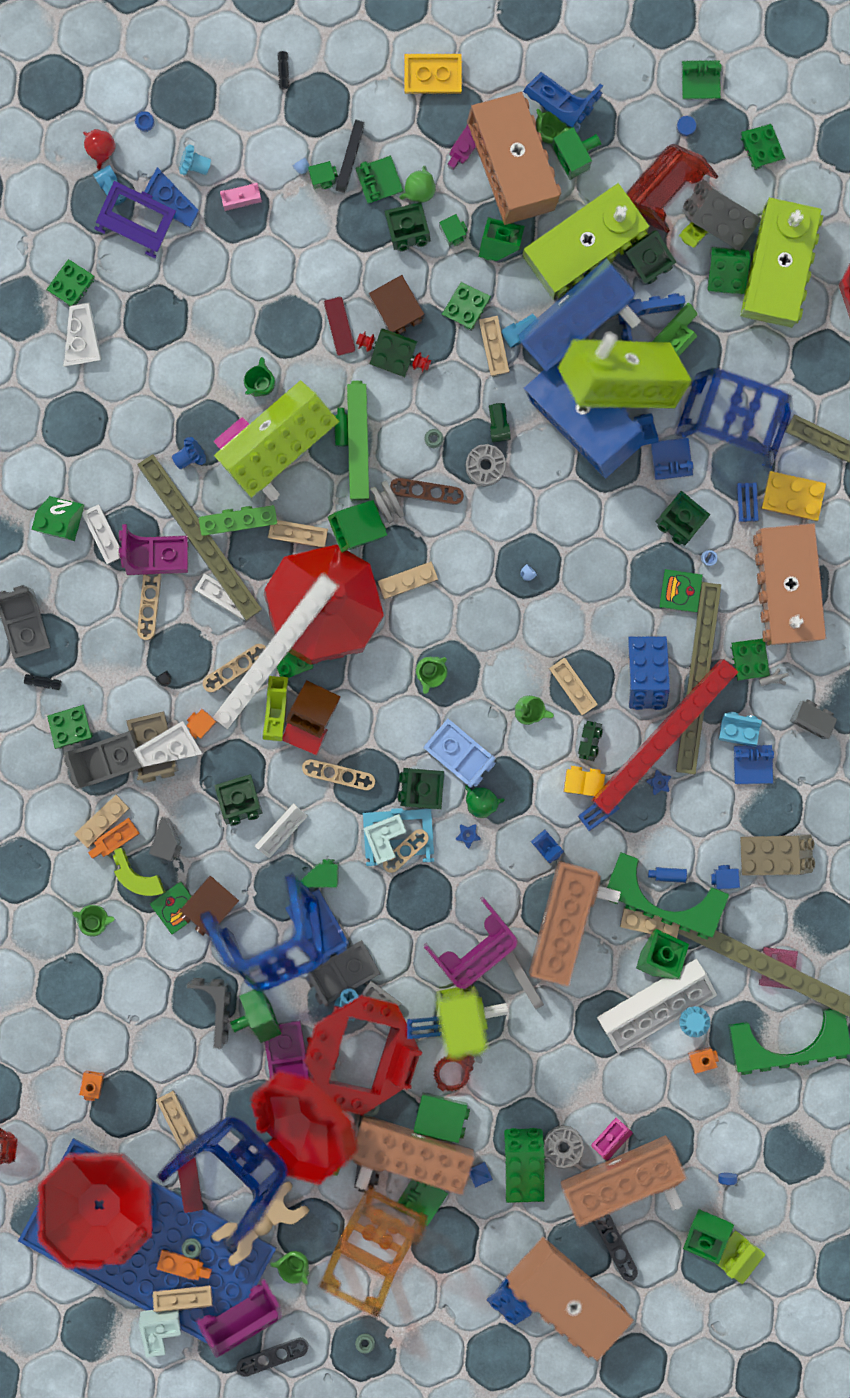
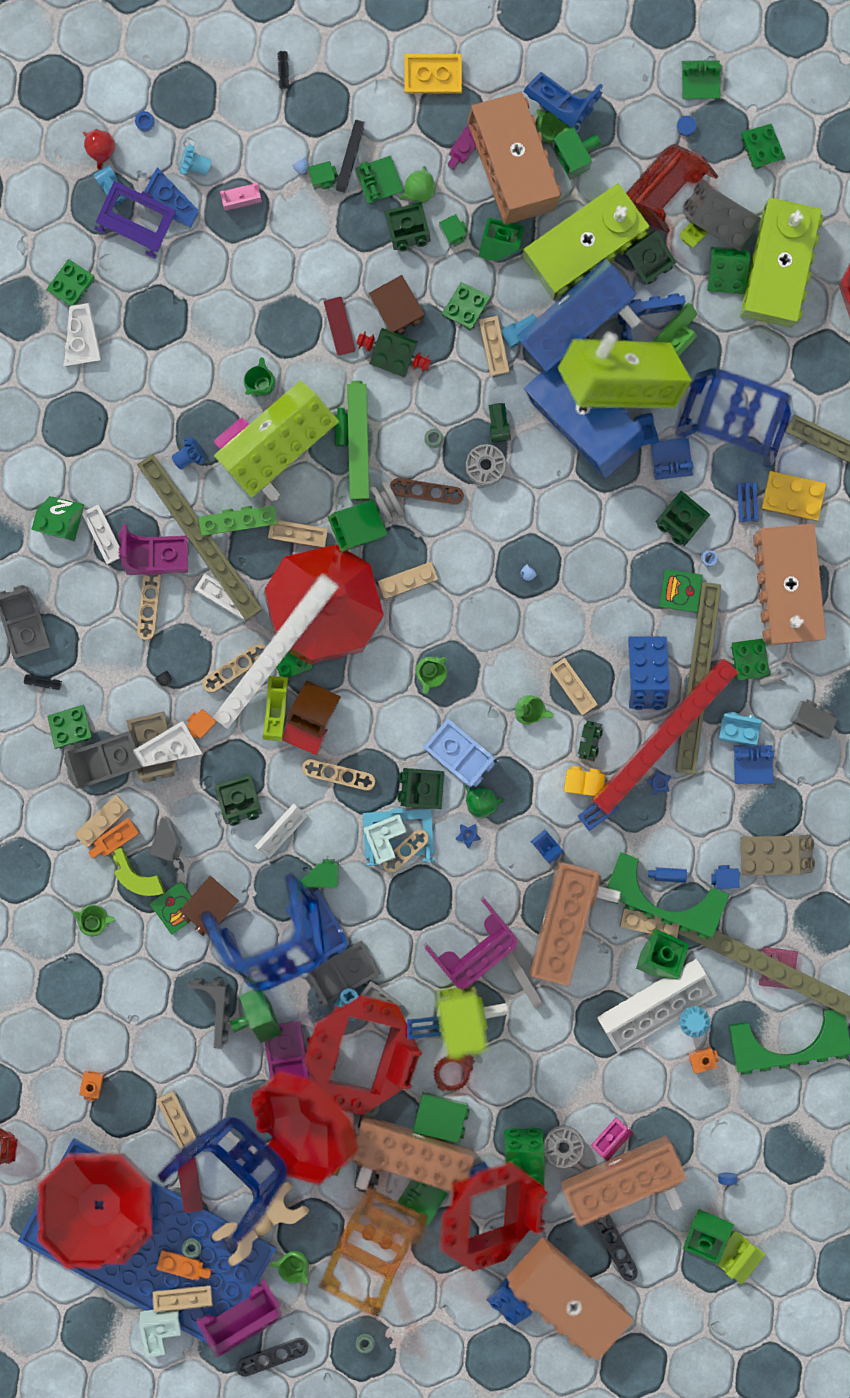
(522, 1214): none -> red hinge

